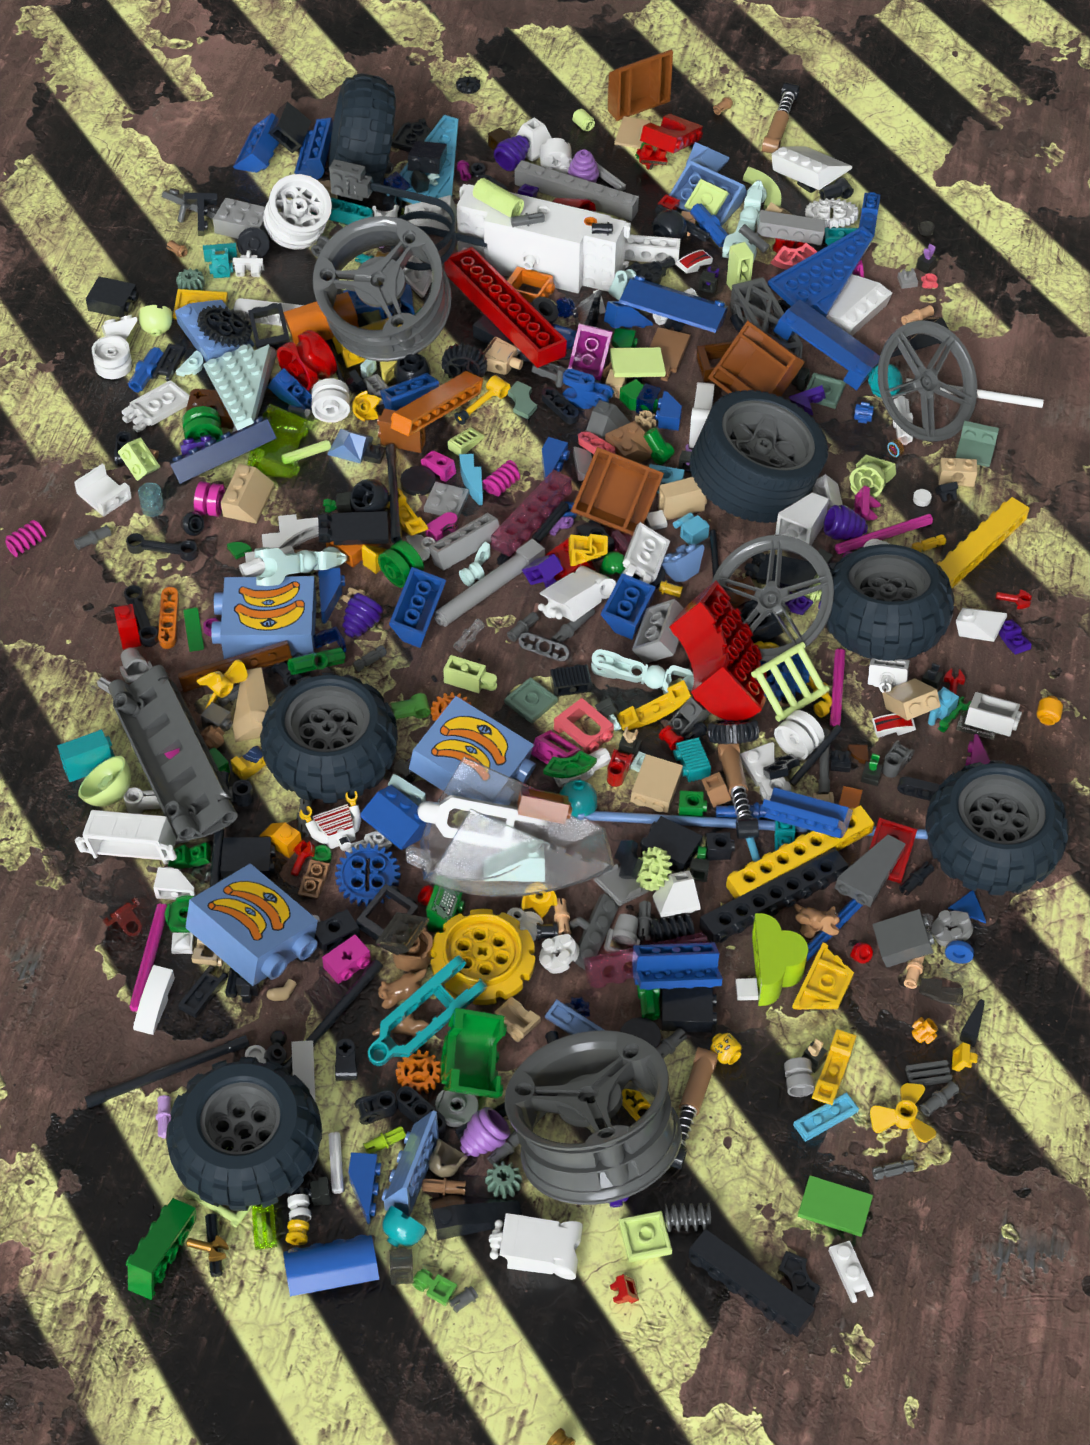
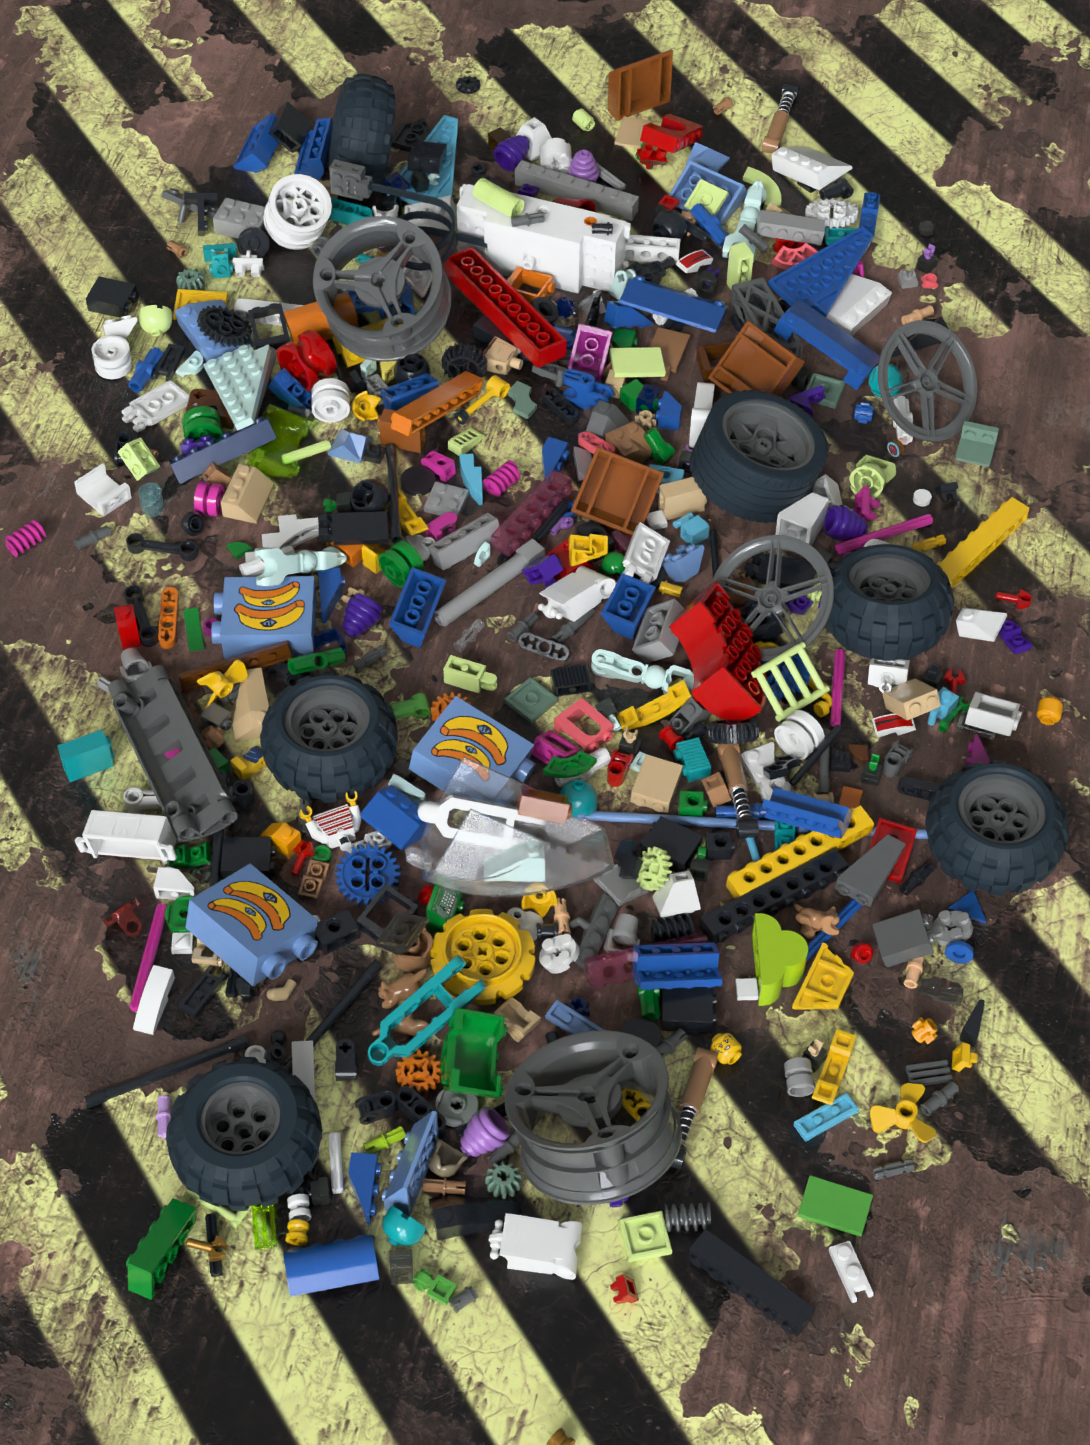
(106, 782): yellowish green piece -> none
(217, 475): none -> medium nougat brick
(346, 959): dark pink brick -> none
(463, 168): magenta pin -> none
(472, 573): light aqua wheel -> none
(644, 920): dark grey axle -> none
(794, 1270): black tile -> none
(957, 470): tan brick -> none
(1002, 397): white piece -> none

